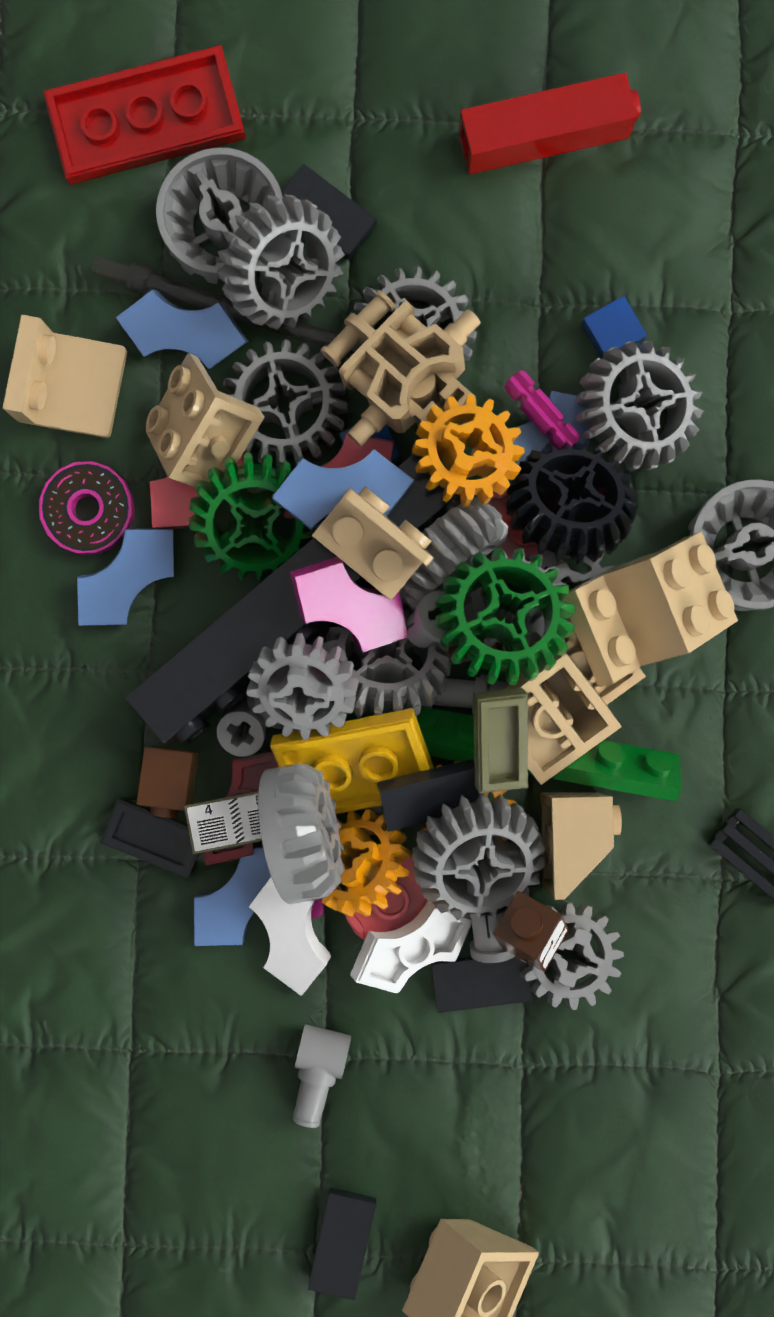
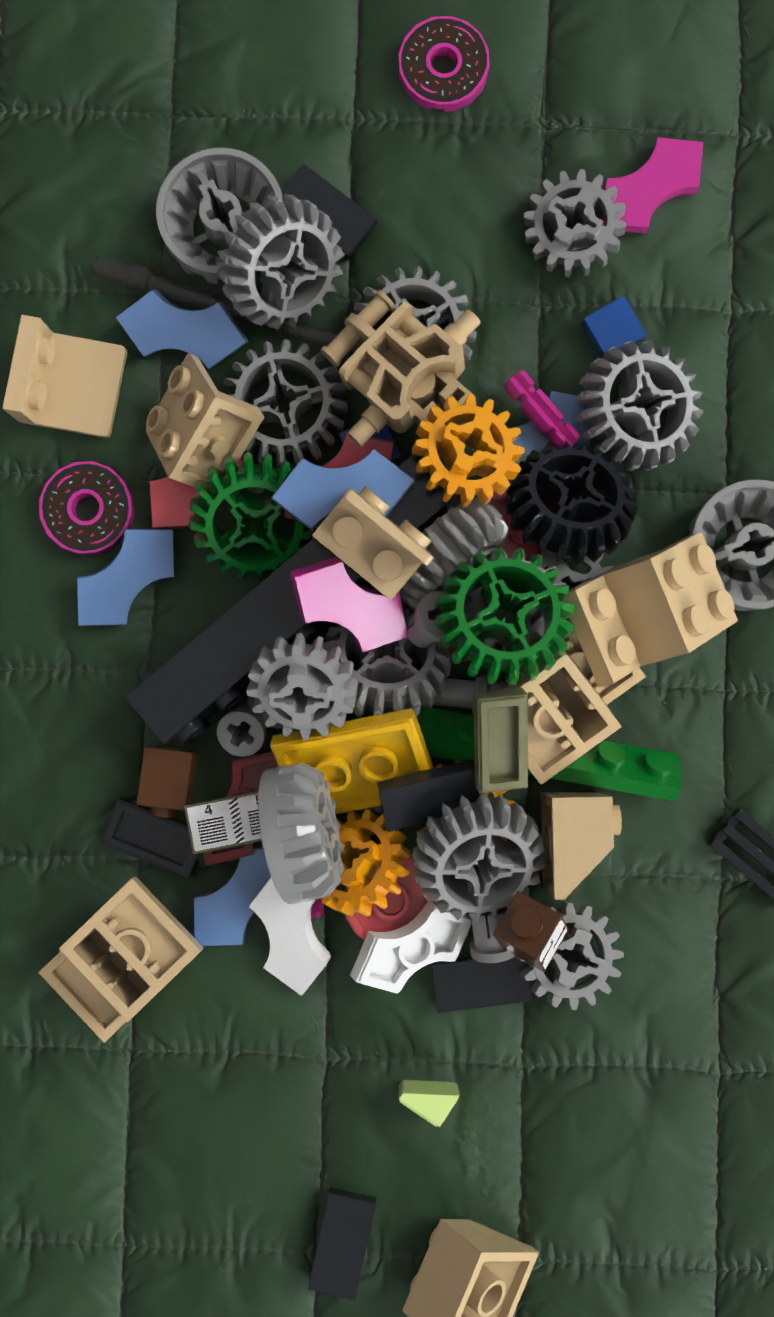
(120, 959): none -> tan bracket
(144, 115): red tile -> none
(319, 1062): light grey pin -> none
(429, 1098): none -> yellowish green slope
(448, 38): none -> tile
(548, 123): red brick -> none
(560, 211): none -> light grey gear
(669, 173): none -> dark pink tile

